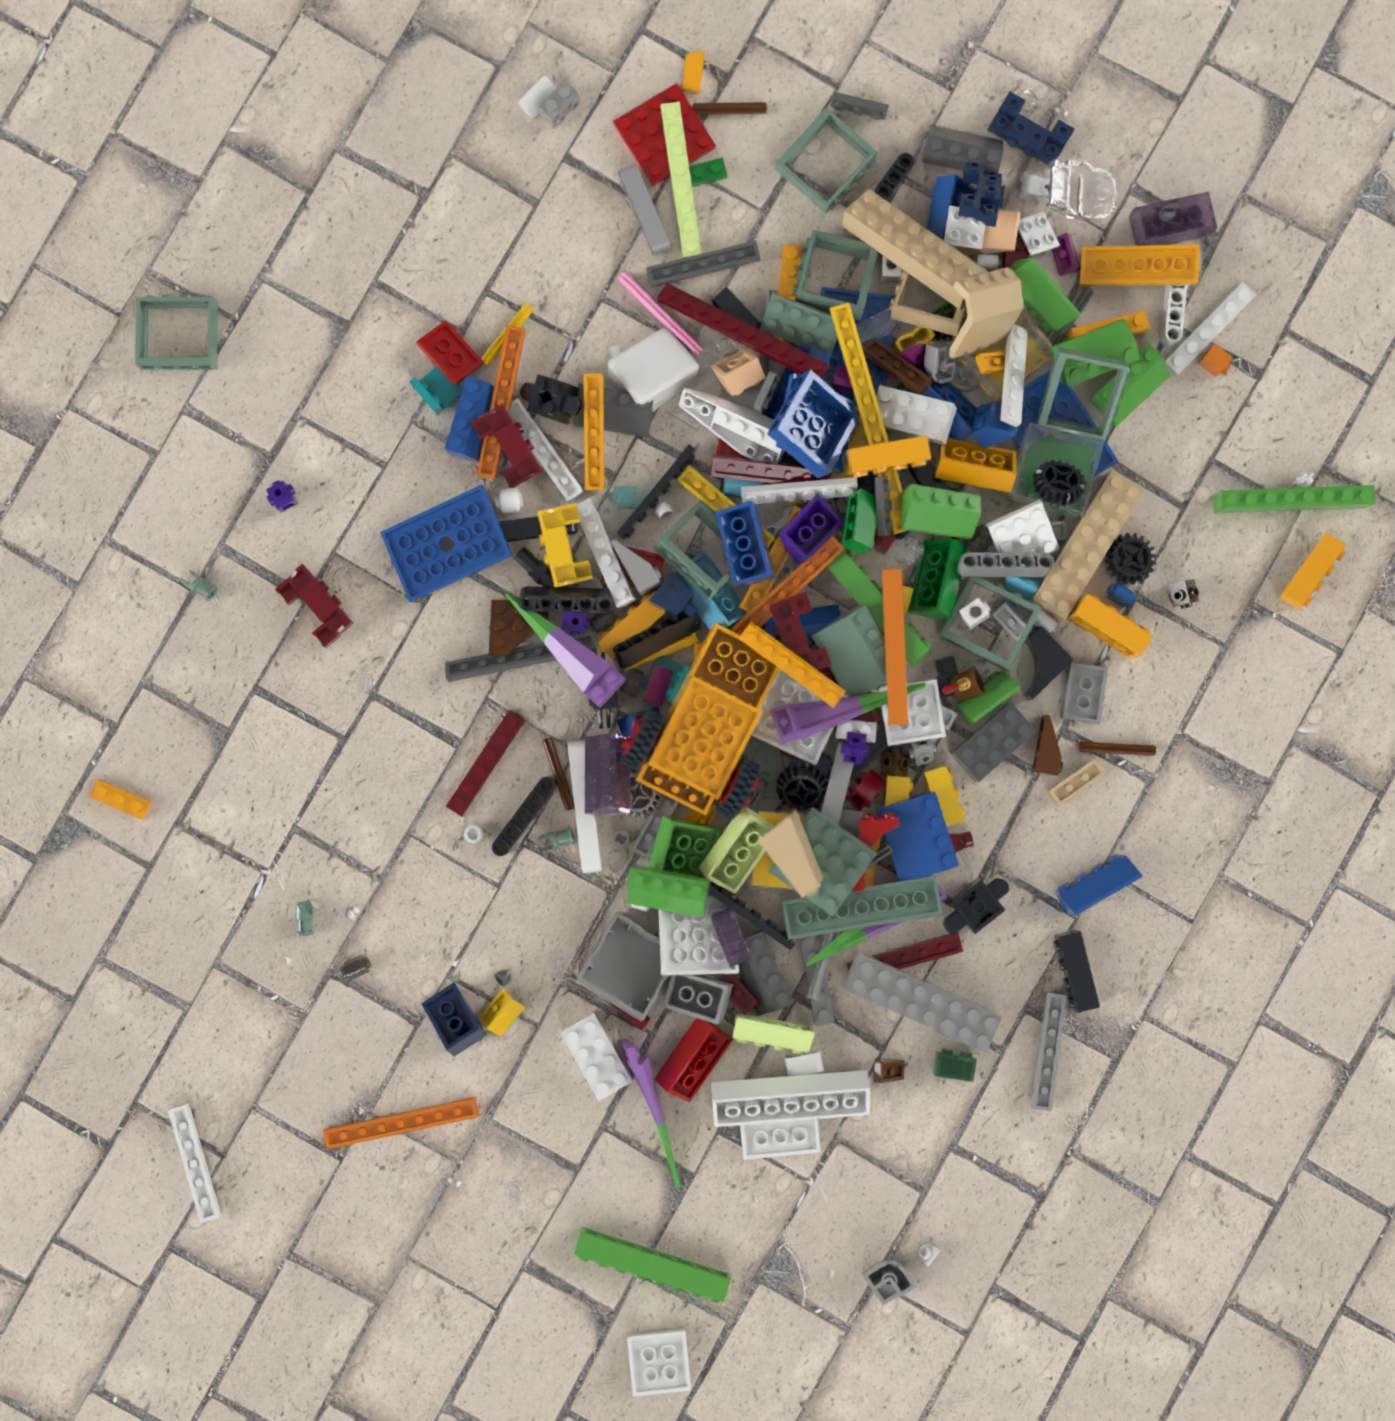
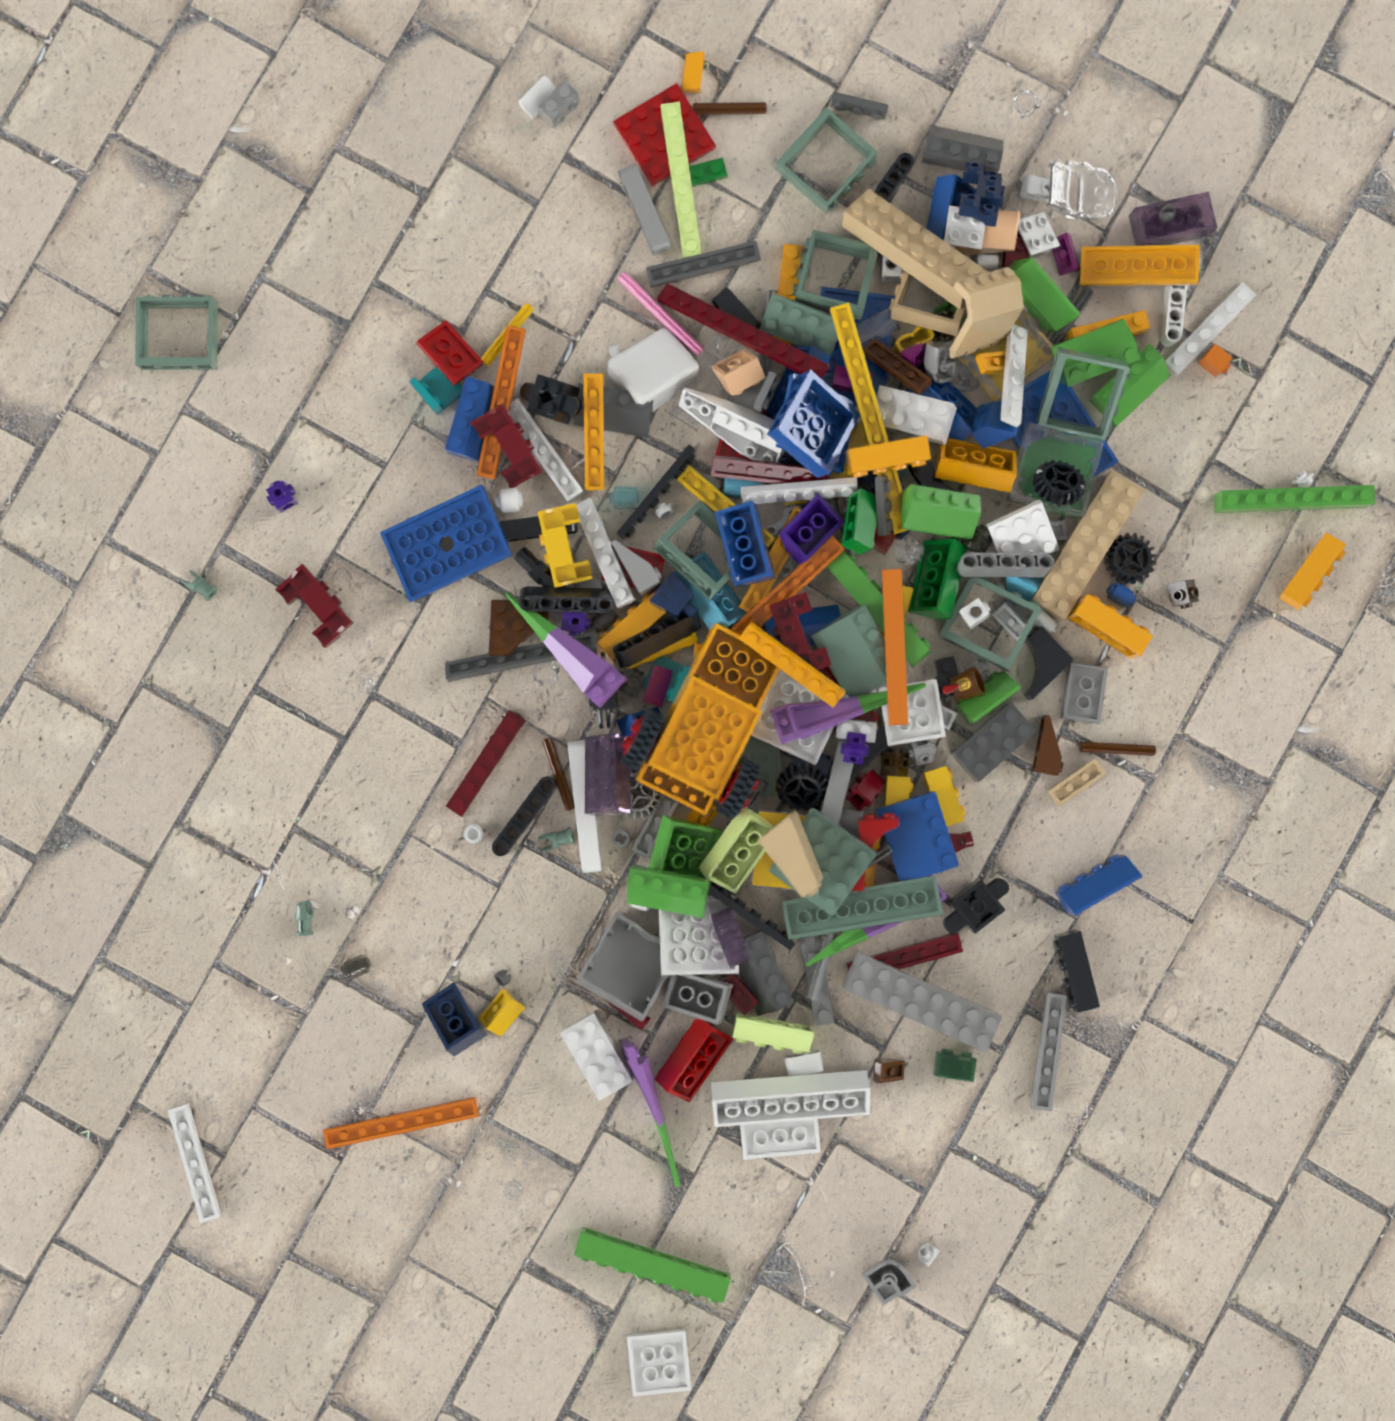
(120, 799): light orange plate -> none
(1026, 134): dark blue bracket -> none

